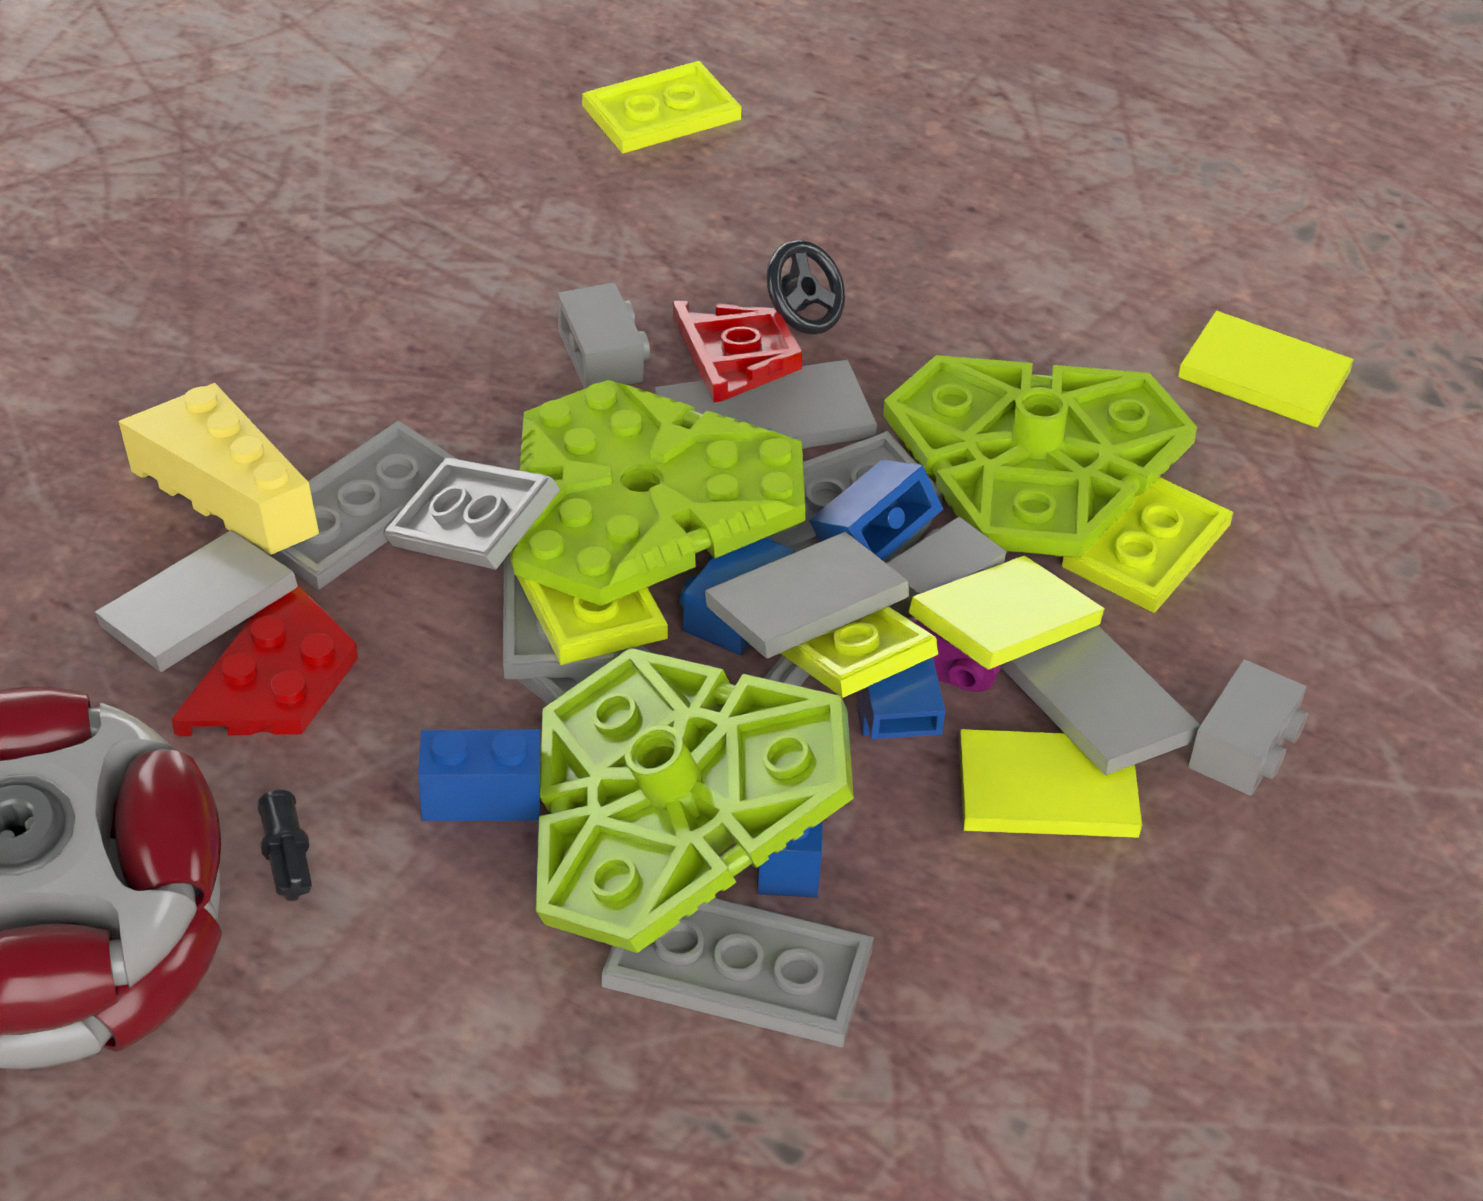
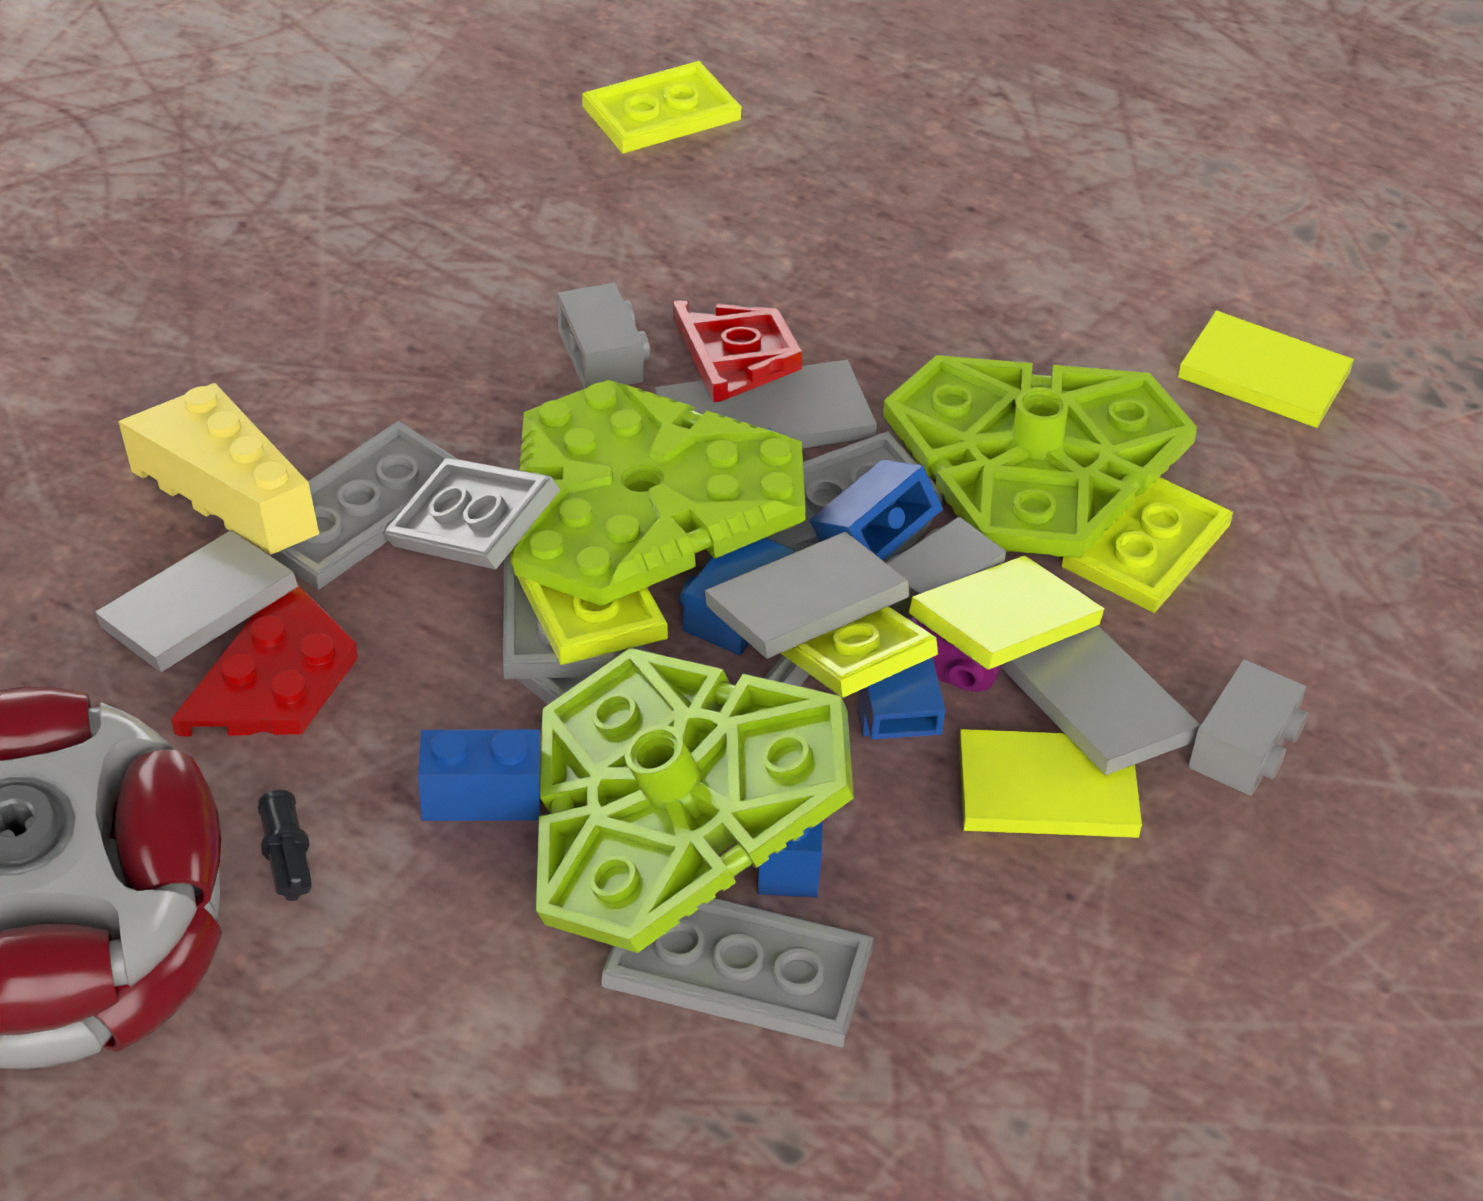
(801, 288): black piece -> none

